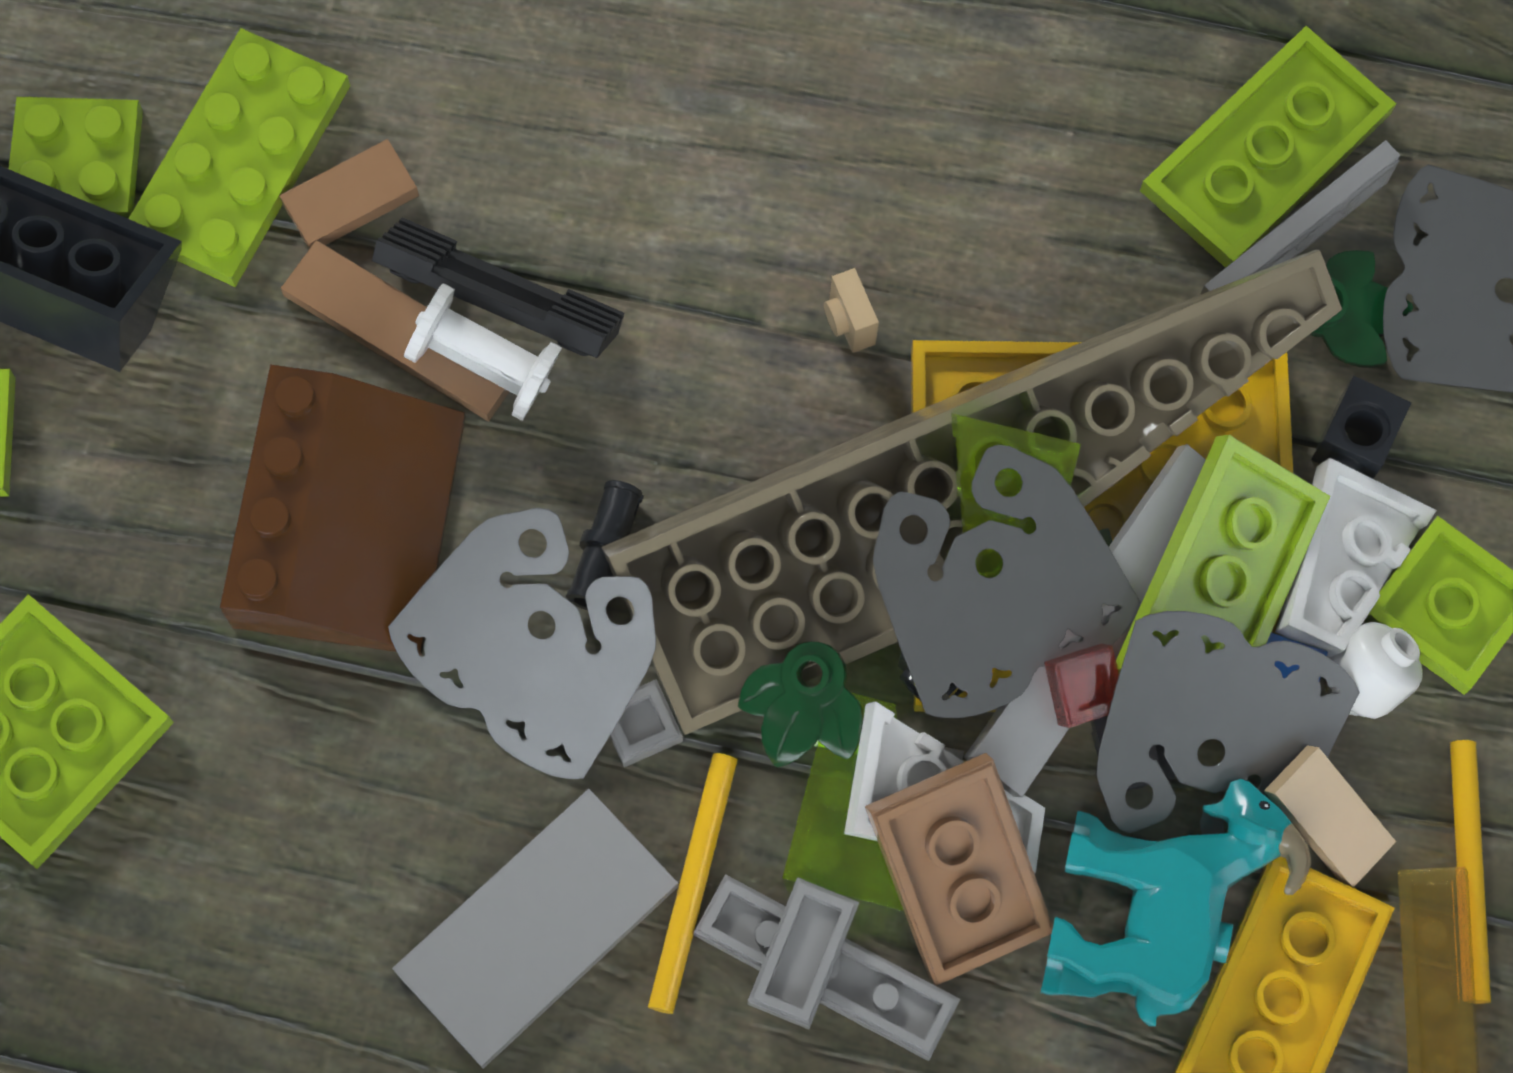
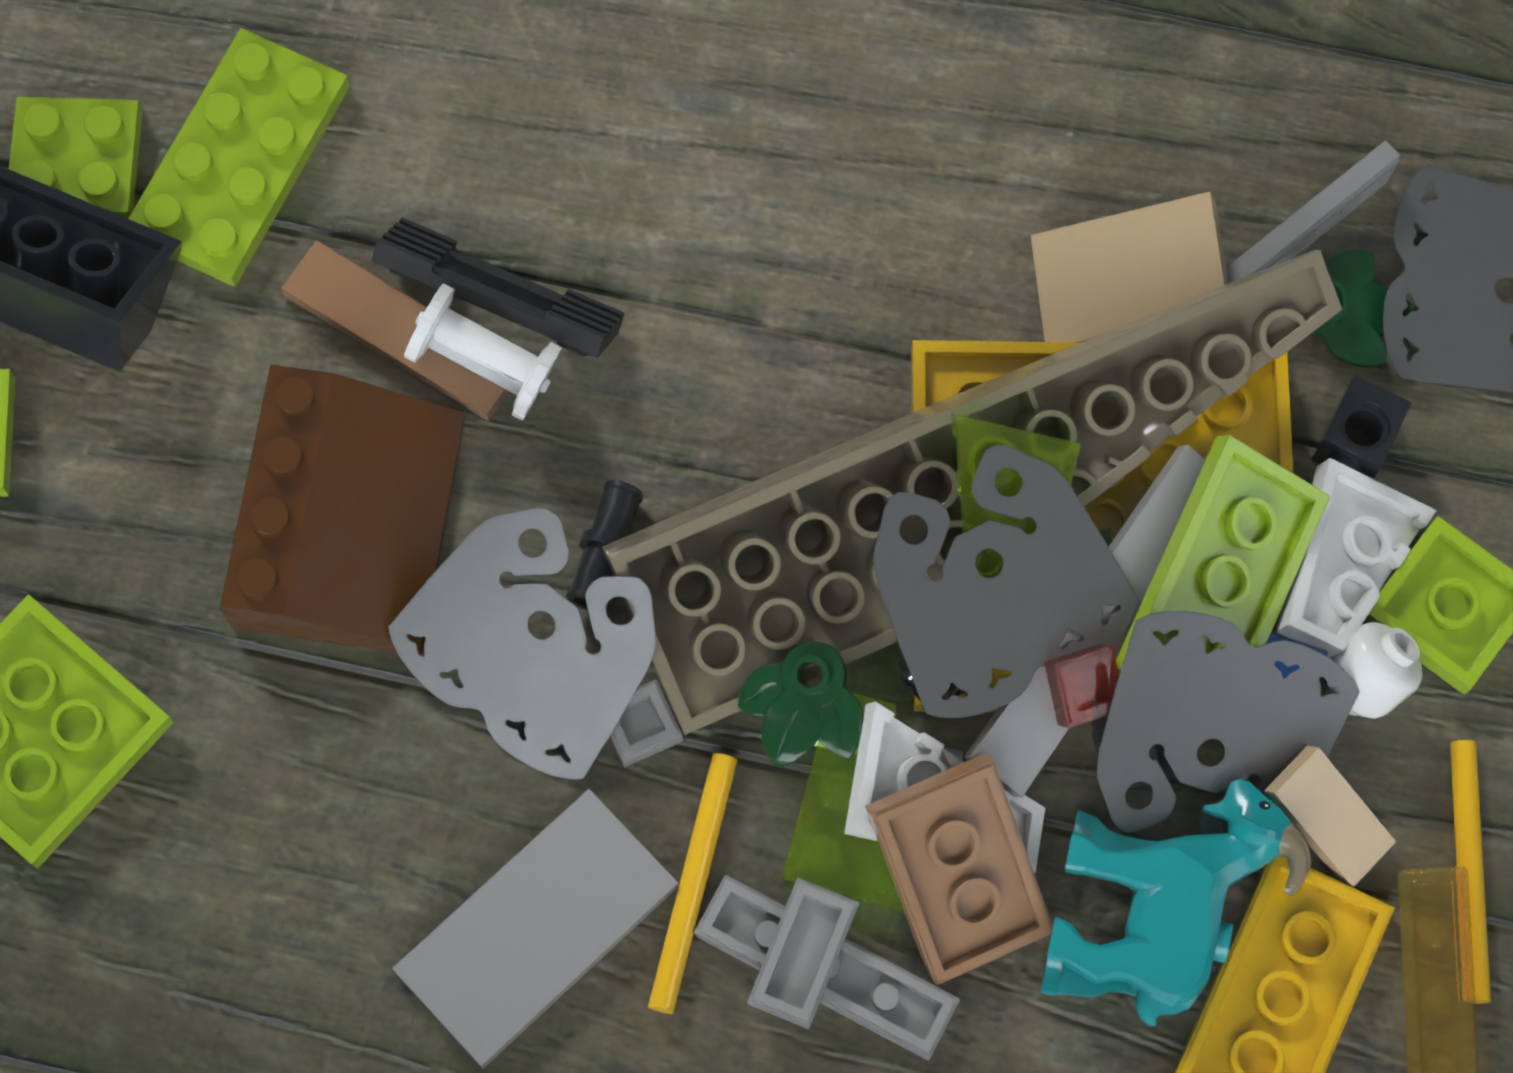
(349, 195): medium nougat tile -> none
(851, 311): tan plate -> none
(1126, 266): none -> tan tile
(1267, 147): lime plate -> none

